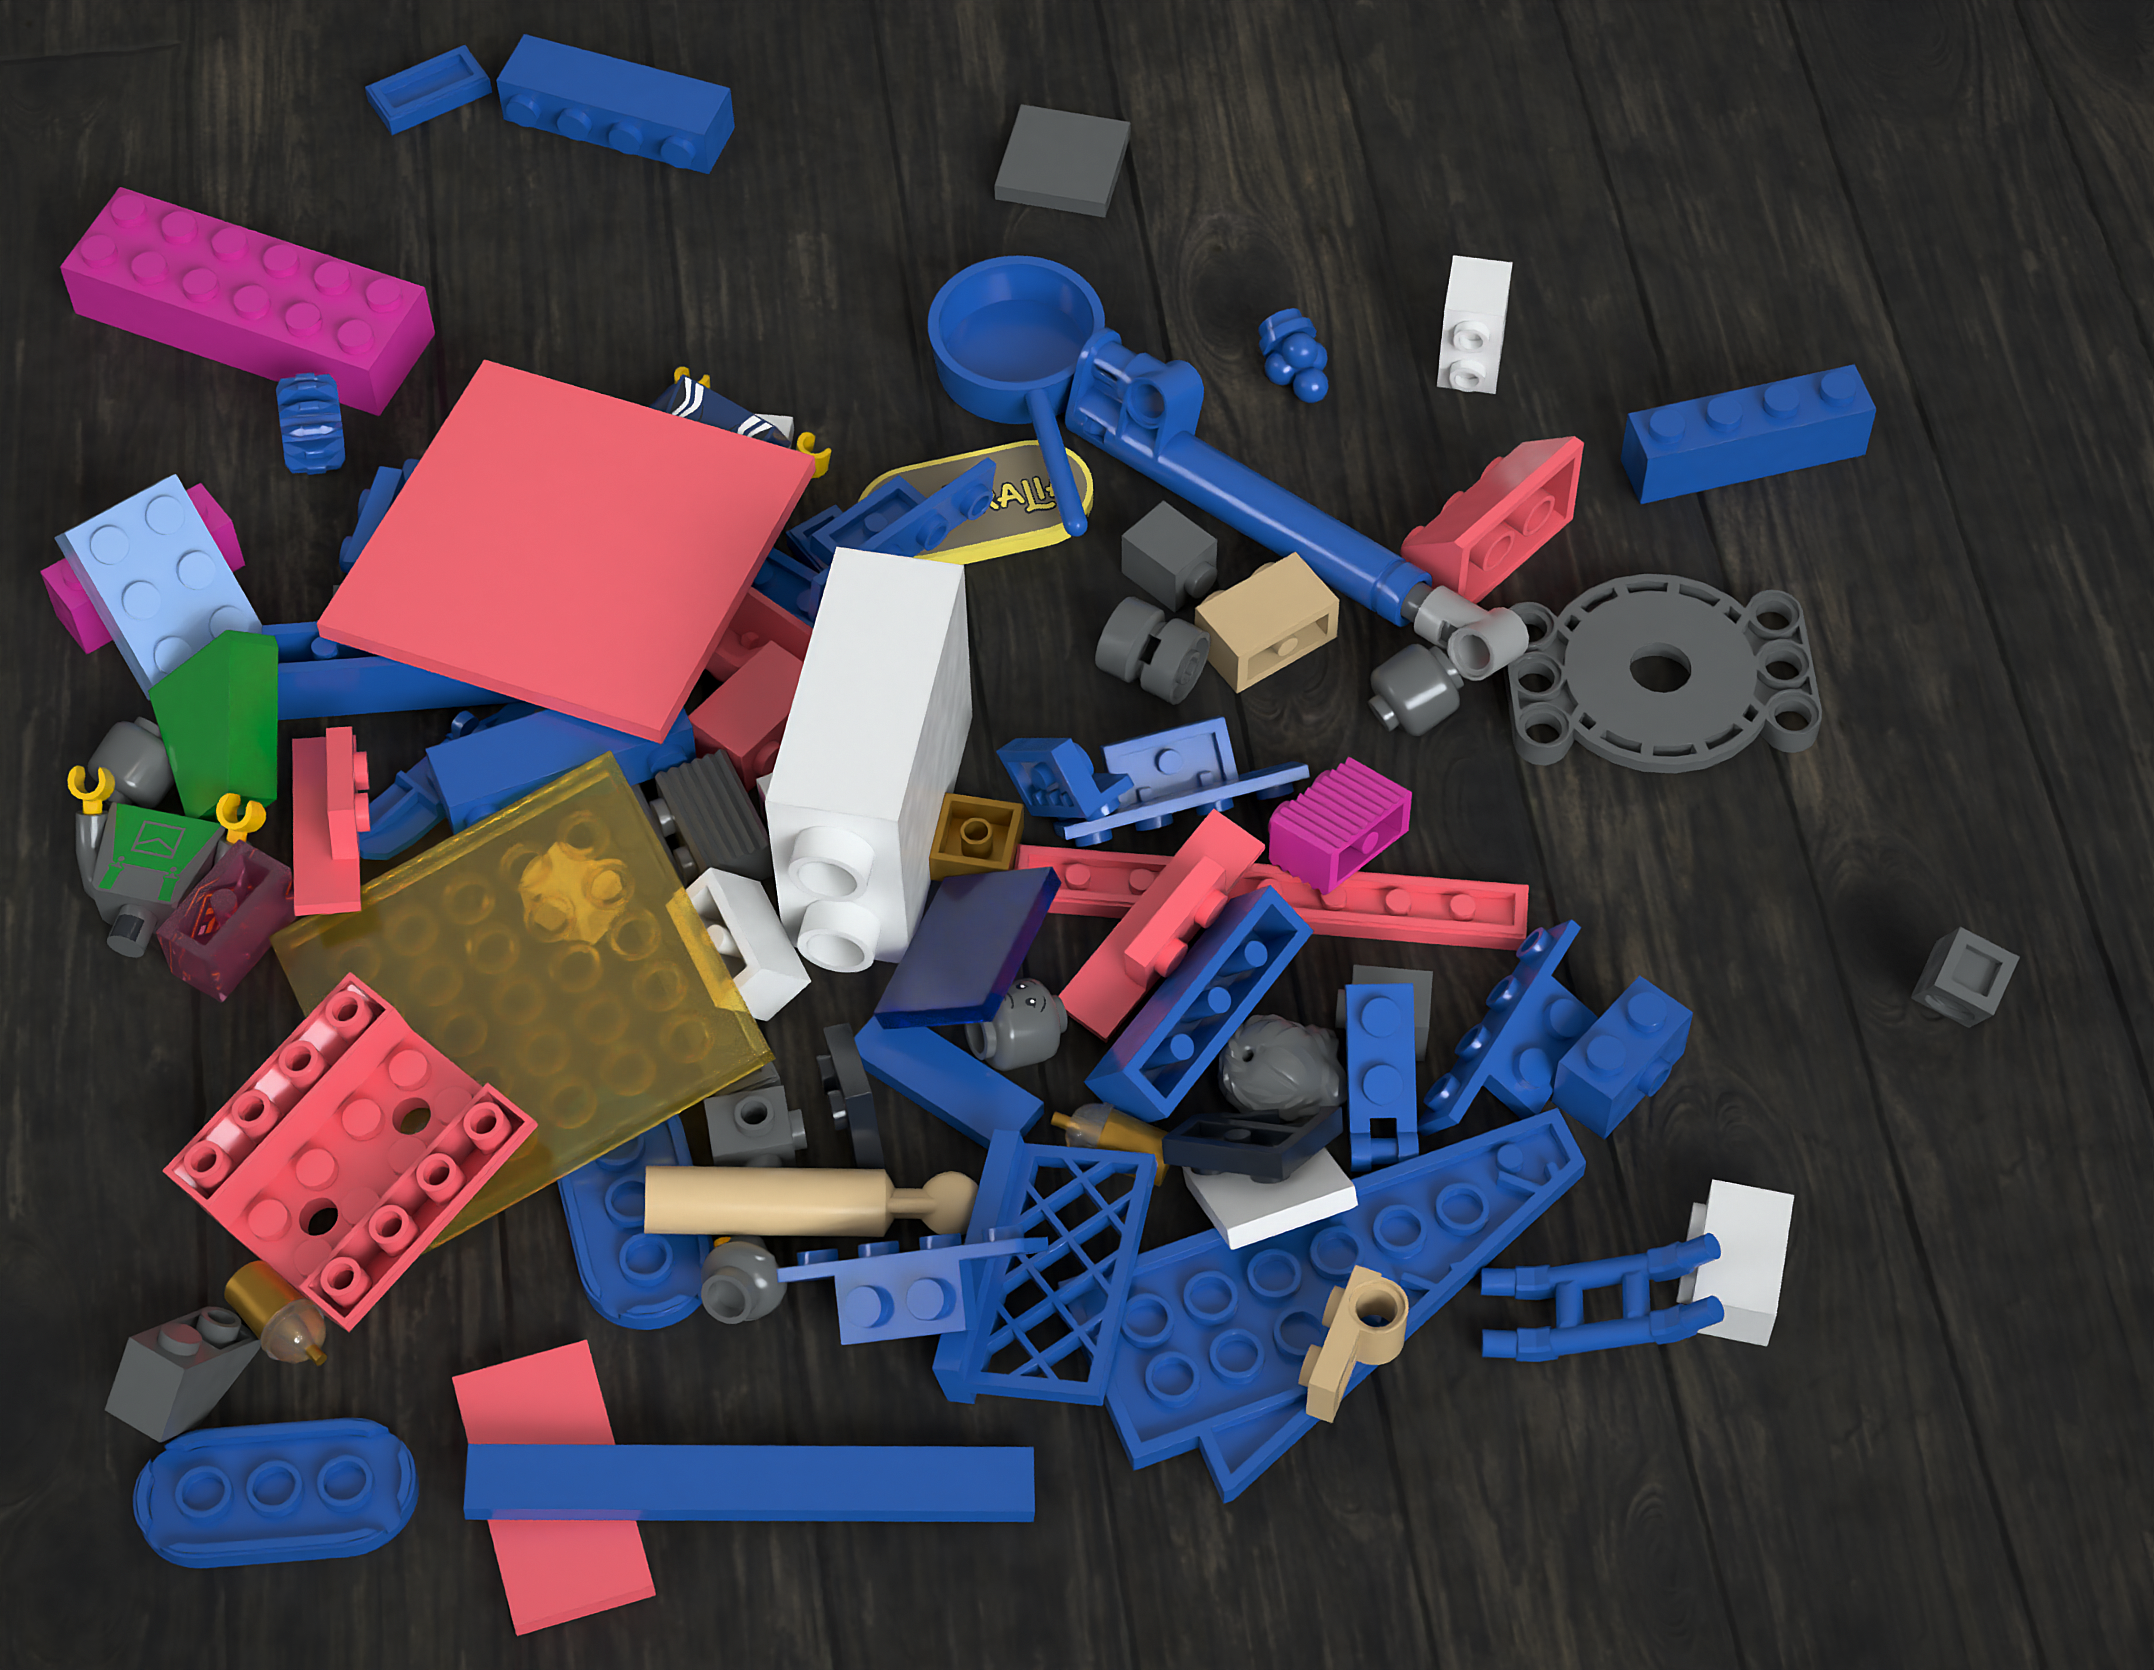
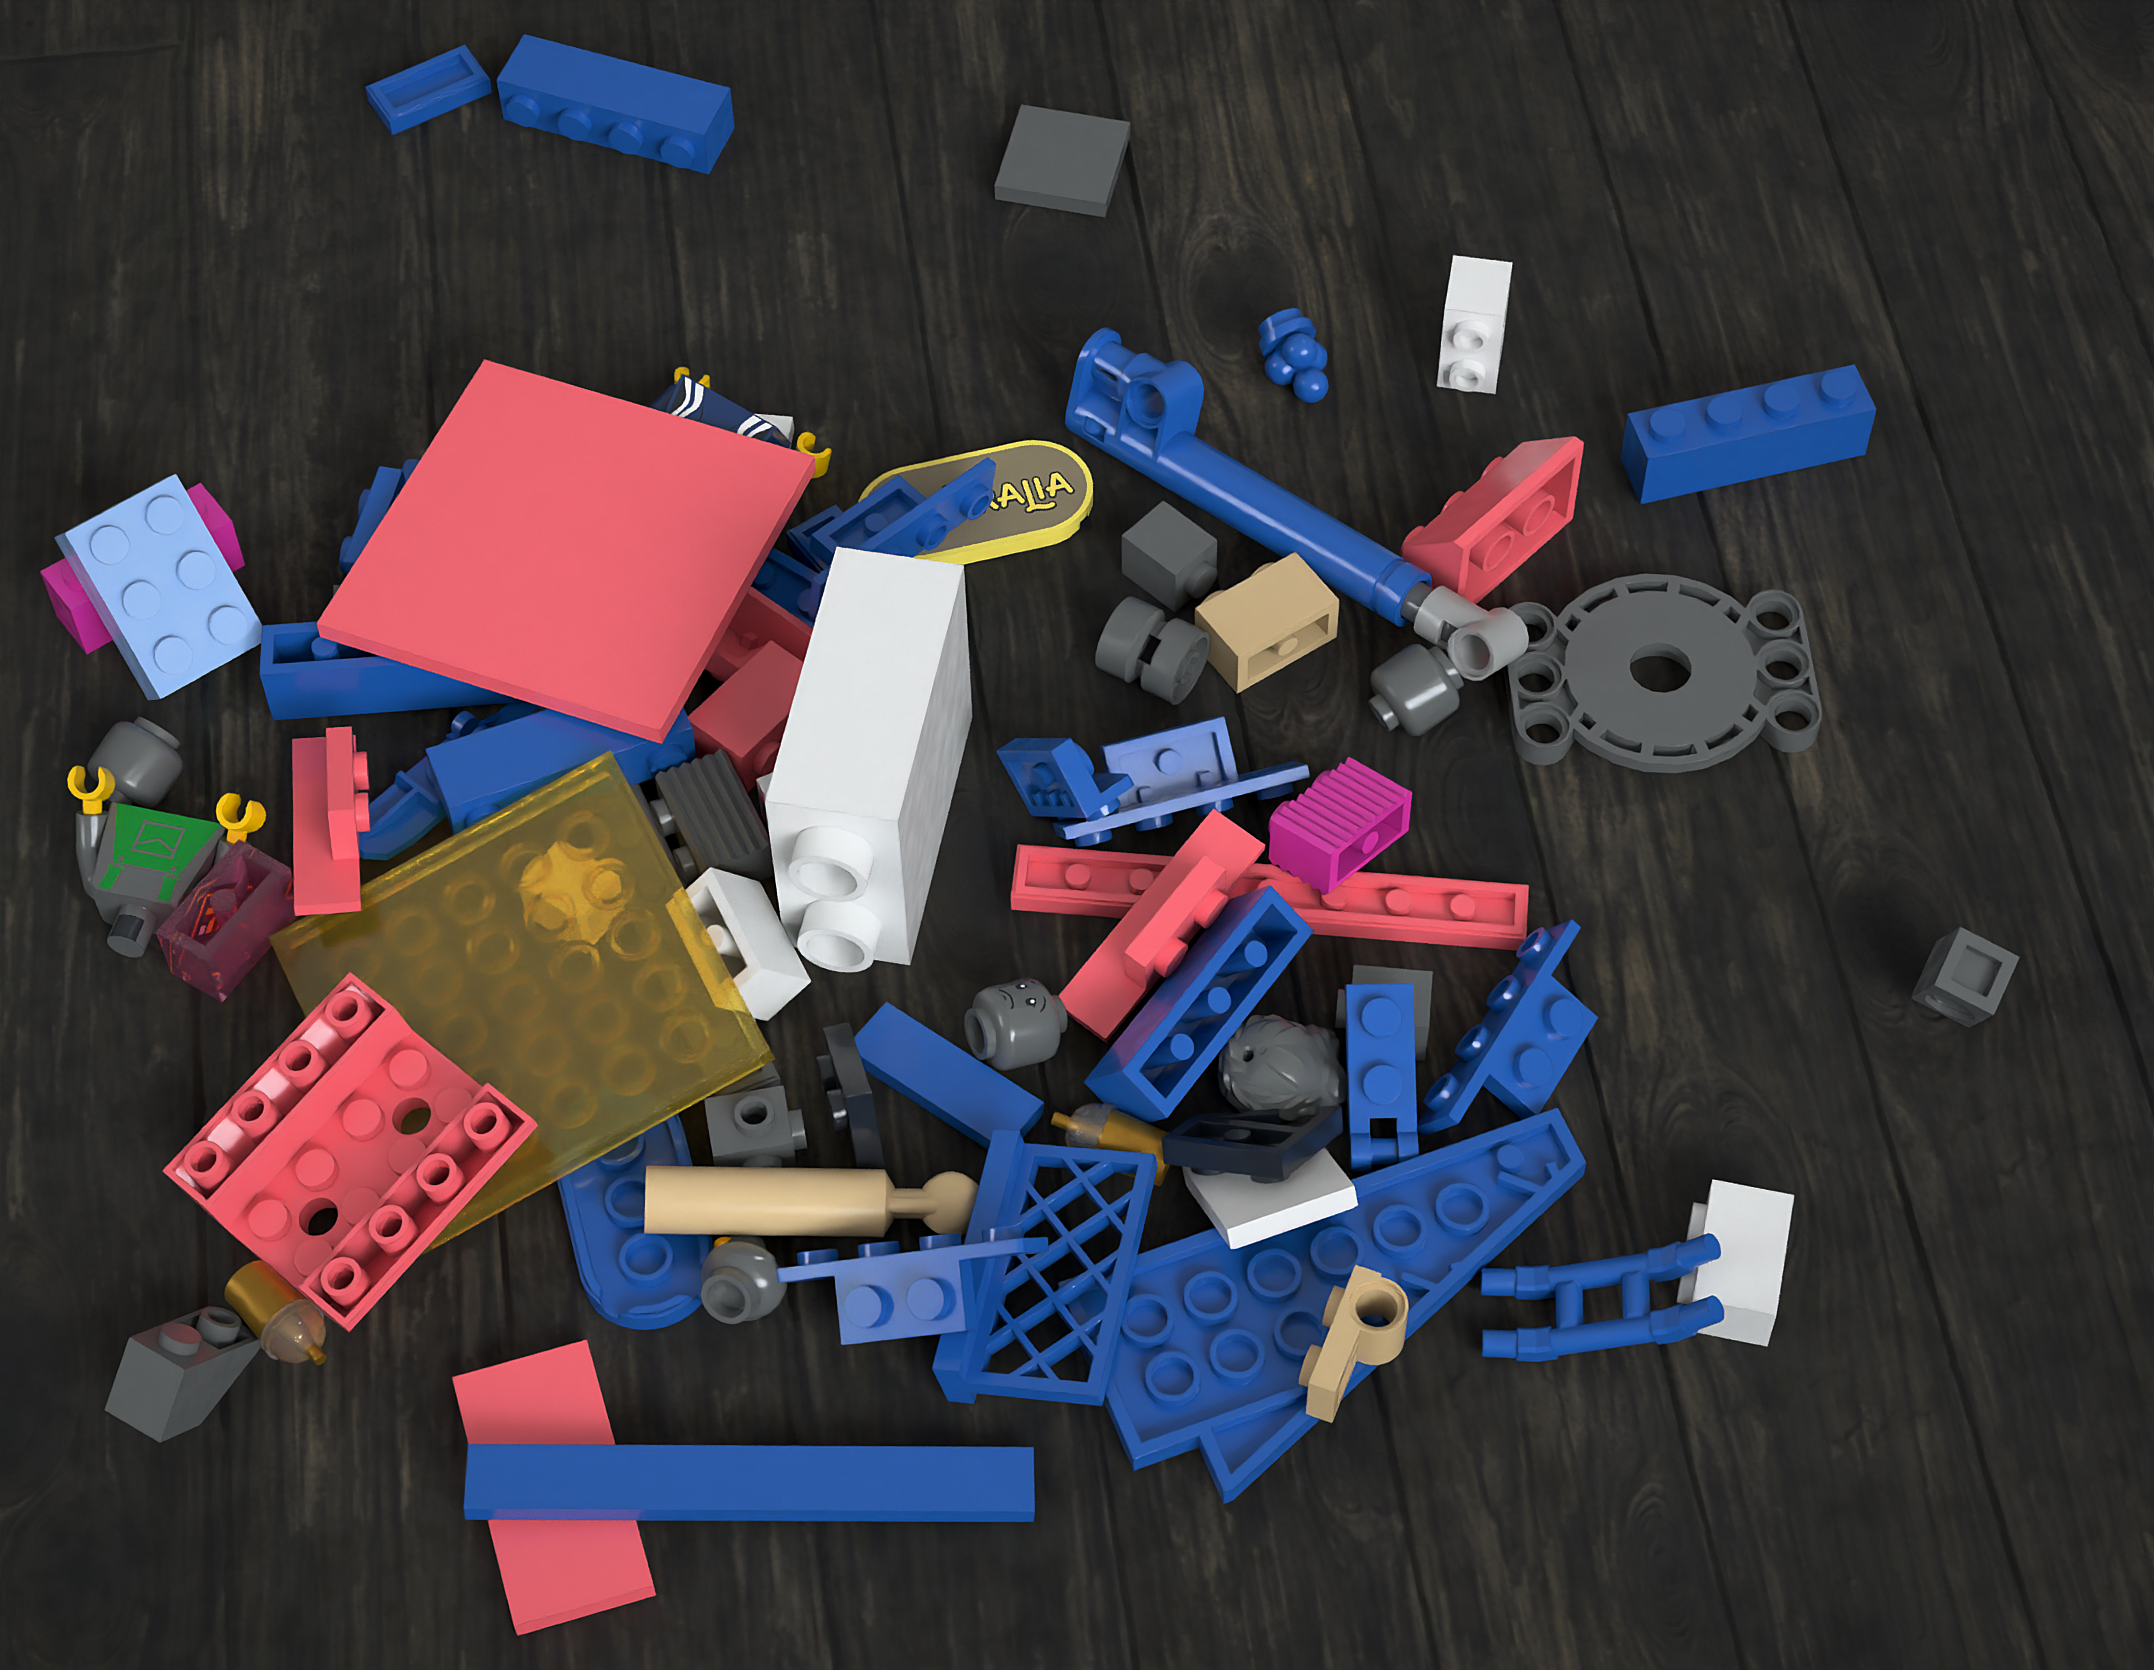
(222, 723): green slope -> none
(247, 299): dark pink brick -> none
(276, 1493): blue tile -> none
(310, 423): blue gear -> none
(968, 948): clear blue tile -> none
(975, 836): pearl gold piece -> none
(1010, 351): blue piece -> none
(1622, 1057): blue brick -> none

